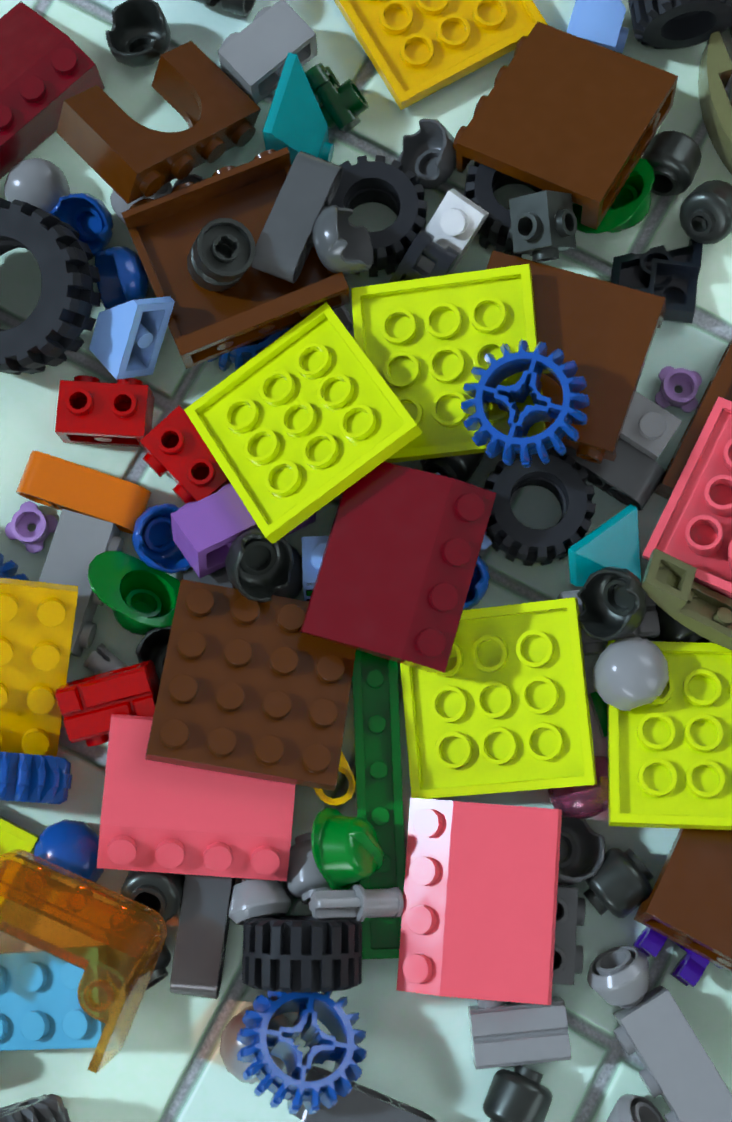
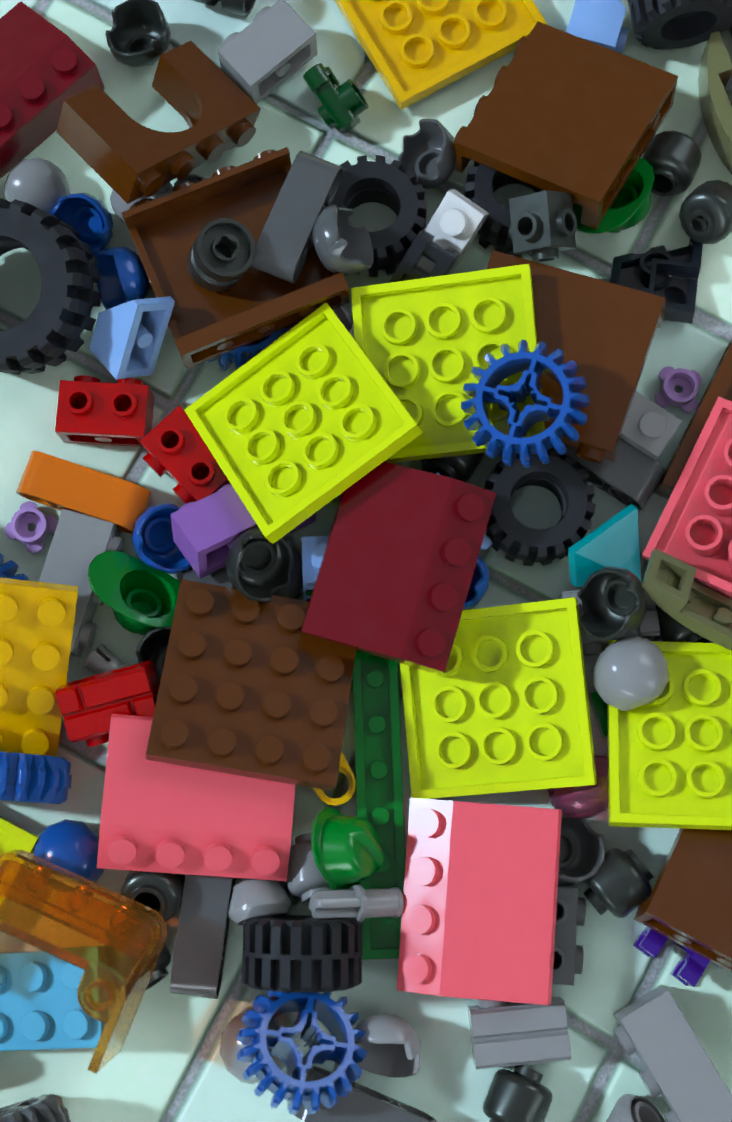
(296, 117): teal slope -> none
(390, 1045): none -> light grey hair
(620, 976): light grey cone -> none

